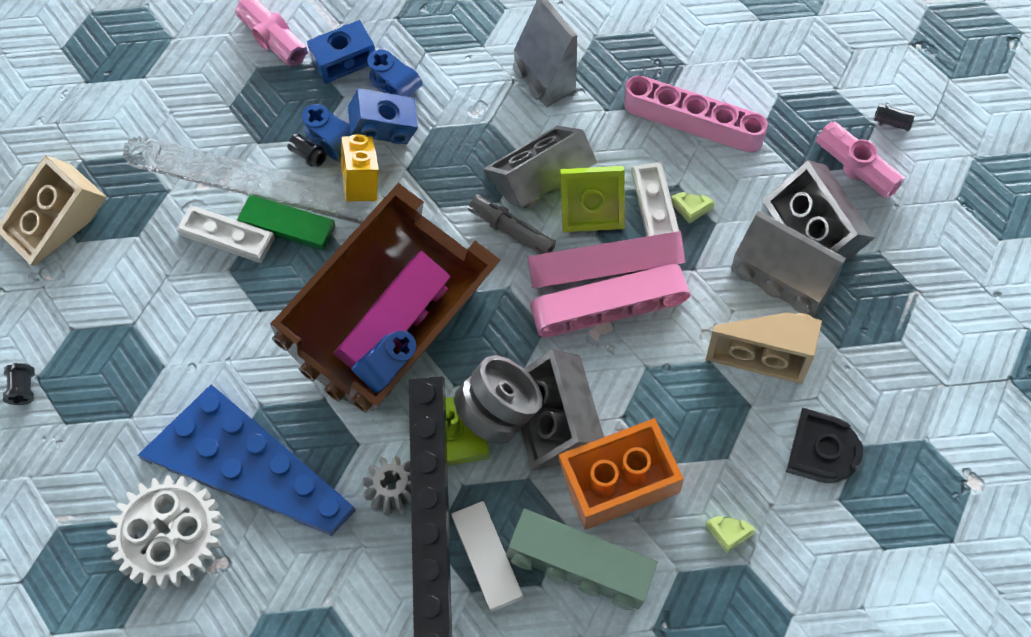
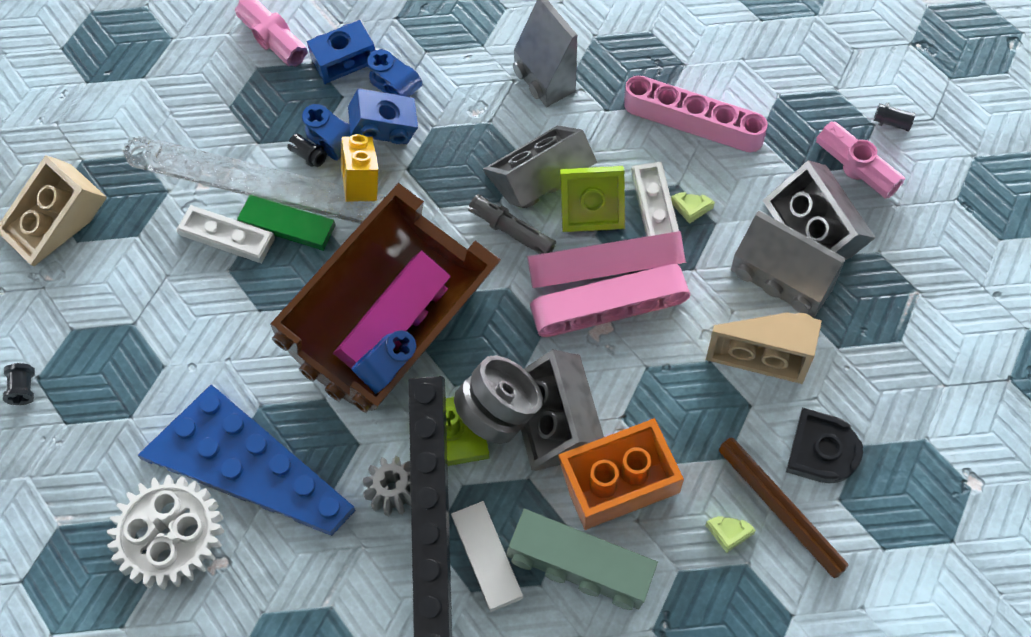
(783, 508): none -> reddish brown axle

